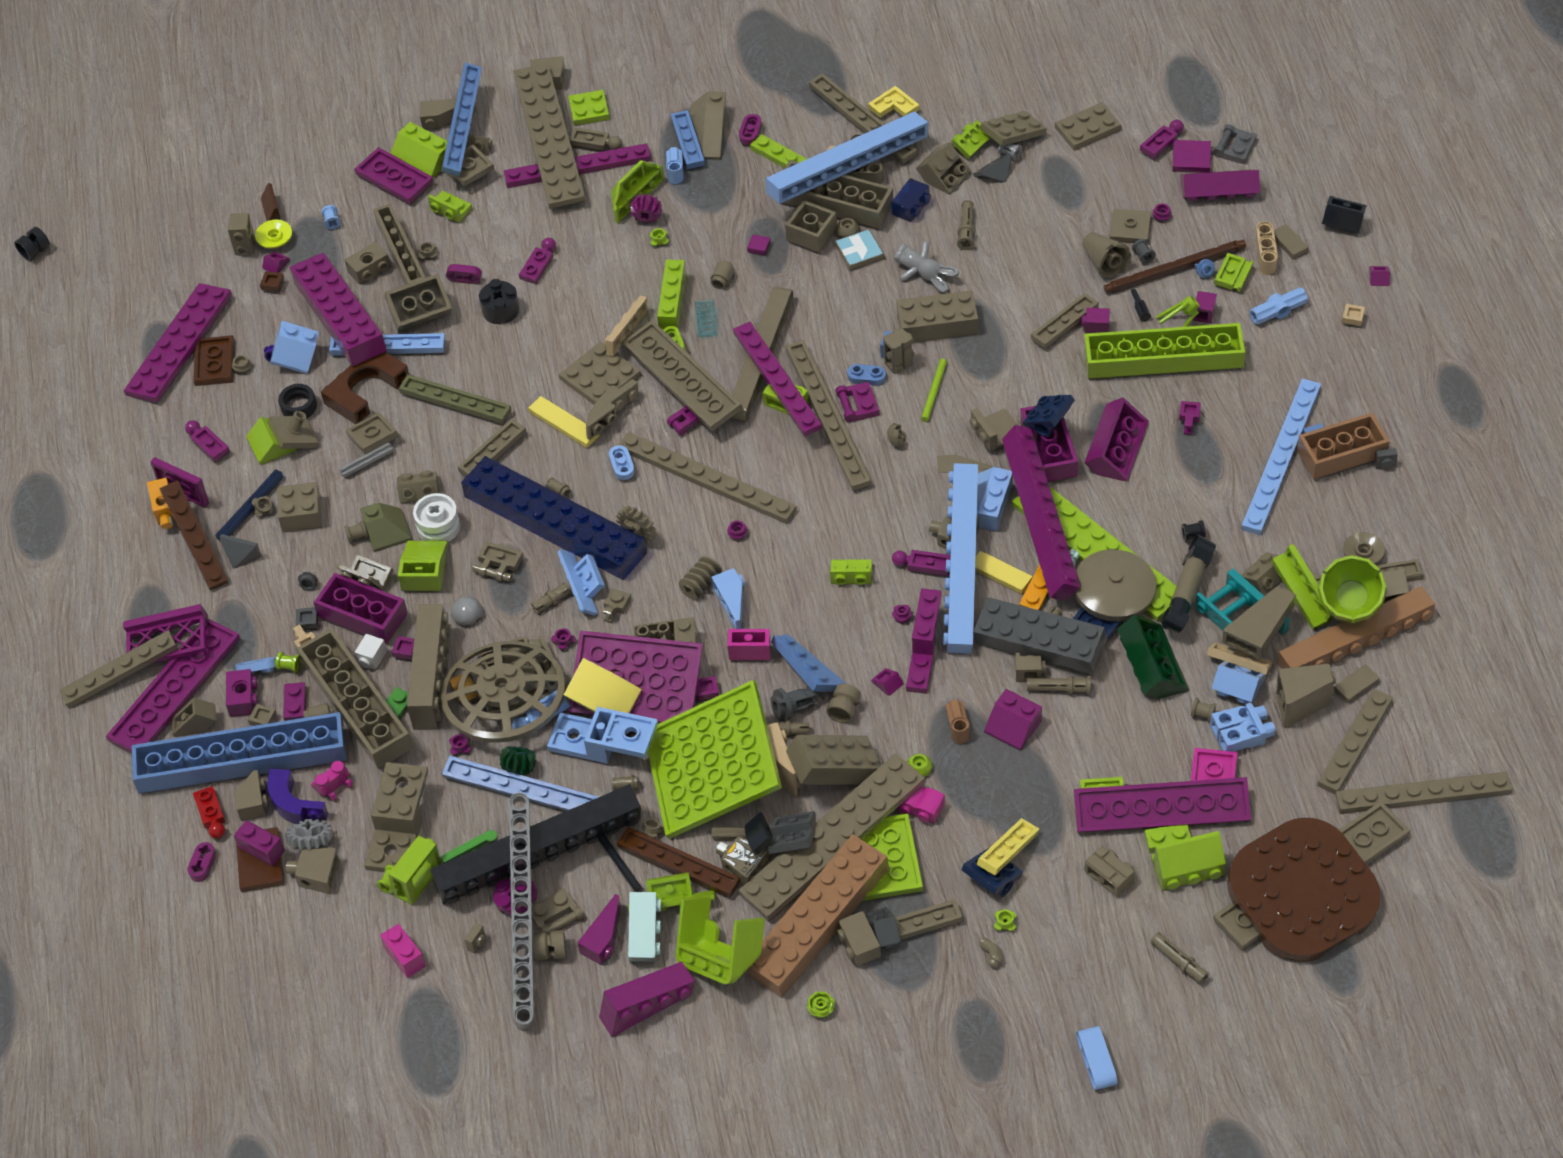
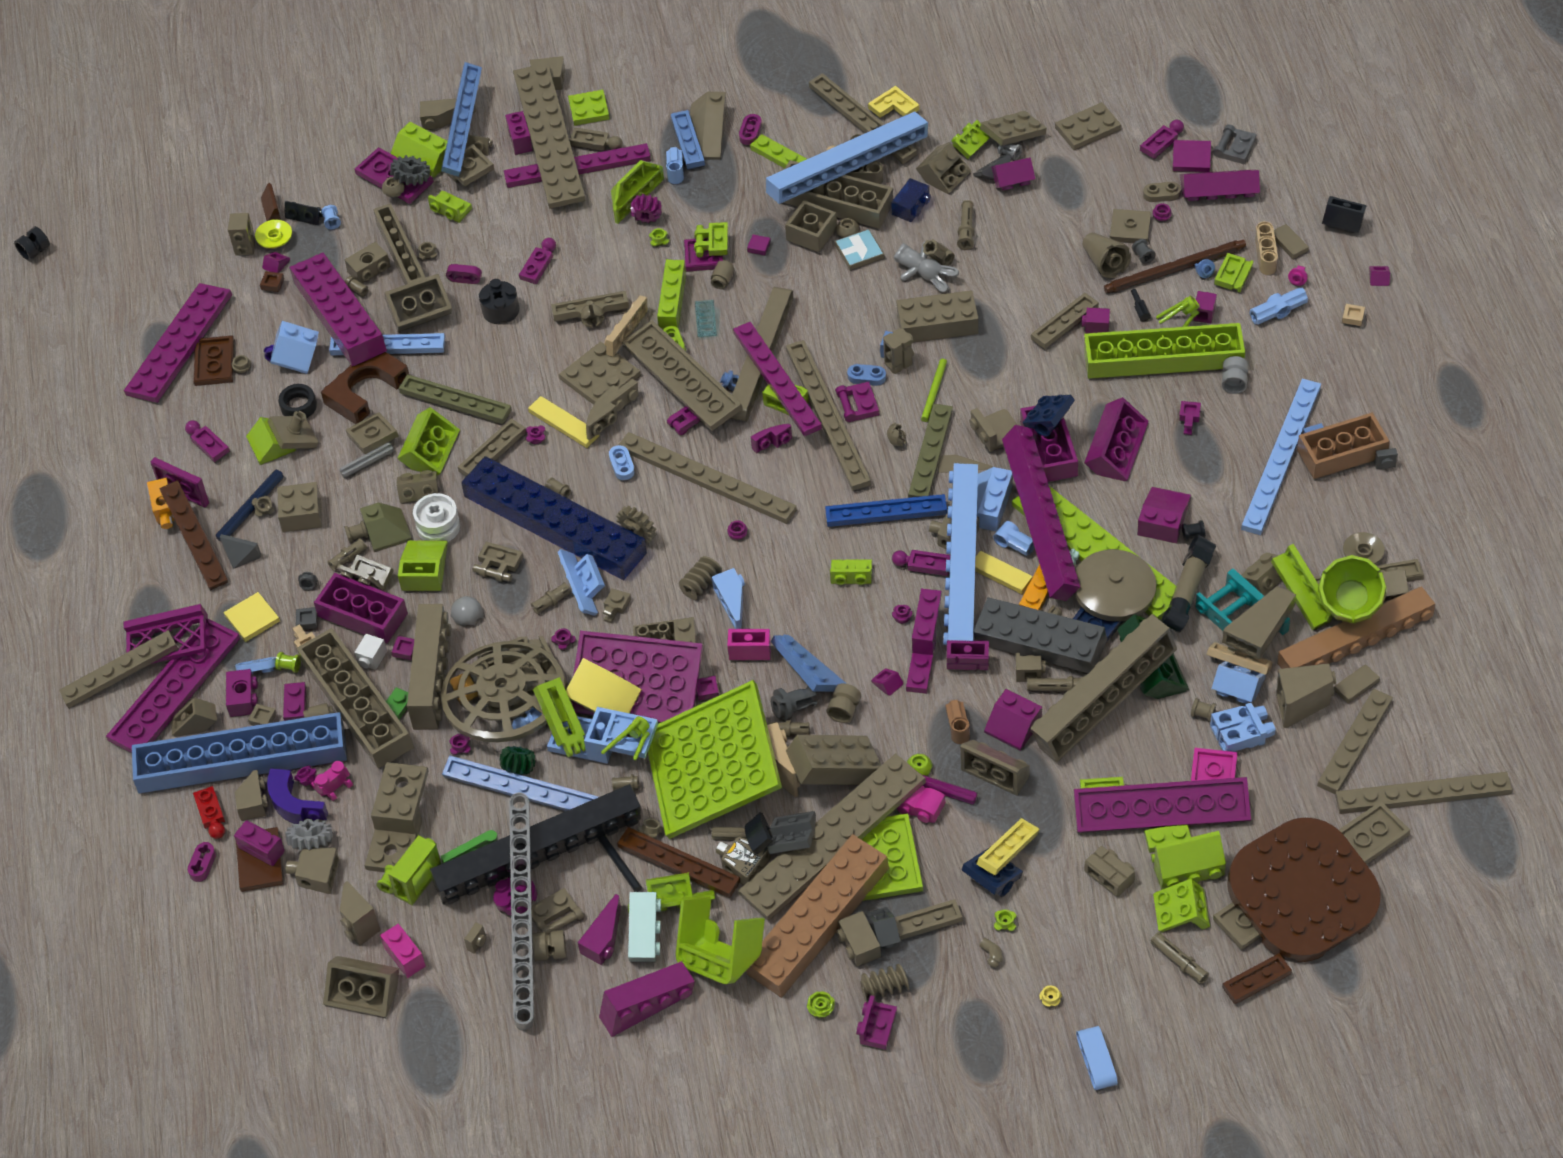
(251, 616): none -> light yellow tile
(302, 212): none -> black hinge
(306, 775): none -> magenta plate
(356, 286): none -> dark tan pin
(357, 916): none -> dark tan slope
(358, 547): none -> dark tan pin
(360, 986): none -> dark tan slope
(392, 187): none -> dark tan plate
(410, 170): none -> dark grey gear
(428, 442): none -> lime slope
(519, 132): none -> magenta brick
(535, 434): none -> magenta plate
(558, 709): none -> lime hinge
(590, 308): none -> dark tan plate
(636, 729): none -> lime plant
(696, 263): none -> magenta tile
(717, 241): none -> lime plate
(727, 380): none -> medium blue plate
(774, 435): none -> magenta slope
(876, 1024): none -> magenta bracket
(883, 981): none -> dark tan piece
(886, 510): none -> blue plate
(930, 451): none -> olive plate
(938, 252): none -> dark tan piece
(951, 790): none -> magenta axle
(967, 655): none -> magenta brick
(994, 766): none -> dark tan slope
(1010, 536): none -> light blue piece
(1013, 172): none -> magenta brick
(1050, 991): none -> light yellow plate
(1103, 688): none -> dark tan brick
(1162, 191): none -> dark tan plate
(1163, 514): none -> magenta slope
(1180, 905): none -> lime bracket
(1234, 375): none -> light grey wheel
(1257, 978): none -> reddish brown plate
(1298, 276): none -> dark pink plate

